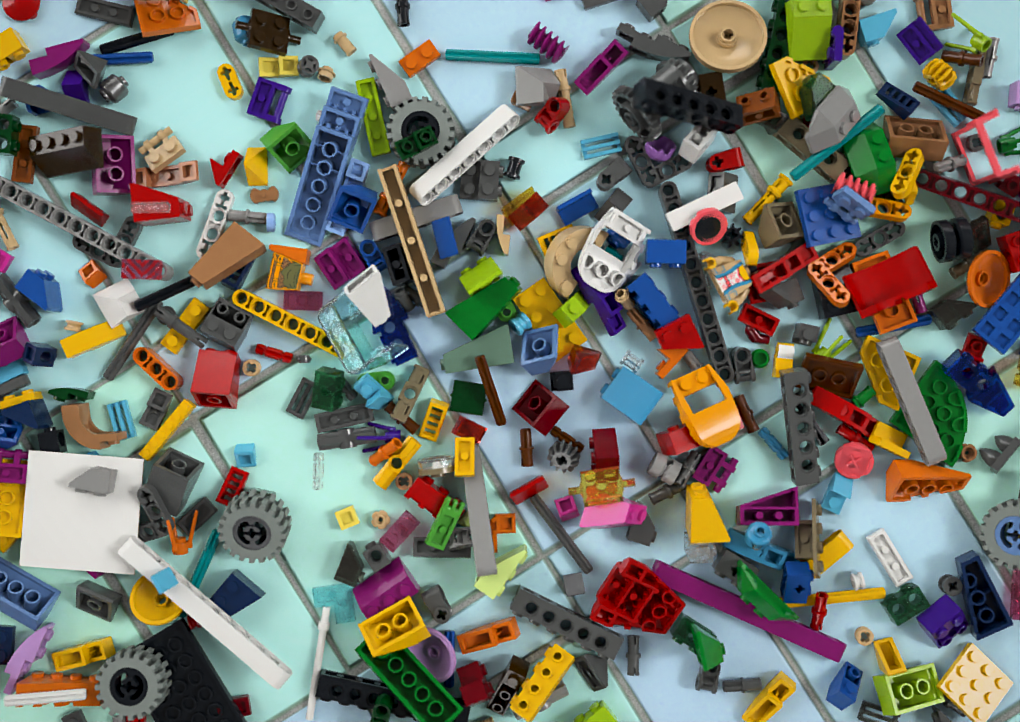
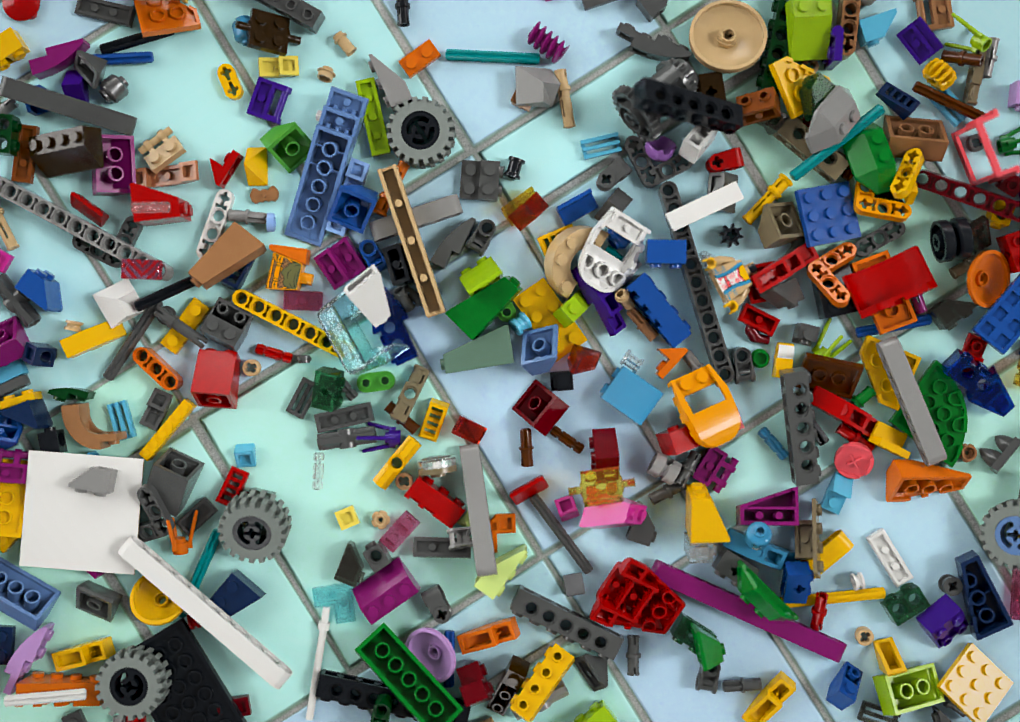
(92, 274): orange slope -> none
(164, 580): medium azure slope -> none
(307, 62): dark grey wheel -> none
(373, 392): medium azure slope -> none
(385, 451): orange pin -> none
(394, 628): yellow slope -> none
(416, 143): dark green slope -> none
(444, 523): bright green hinge -> none
(445, 238): blue slope -> none
(464, 155): white beam -> none
(464, 456): yellow plate -> none
(468, 397): dark green piece -> none
(490, 390): reddish brown axle -> none
(504, 239): tan slope -> none
(549, 116): red piece -> none
(563, 456): dark grey gear -> none
(602, 67): magenta slope -> none
(679, 334): red wing -> none
(708, 226): tile -> none
(746, 414): reddish brown pin -> none
(749, 248): yellow beam -> none
(853, 202): medium blue plate -> none
(862, 189): coral piece -> none
(949, 164): light grey axle -> none

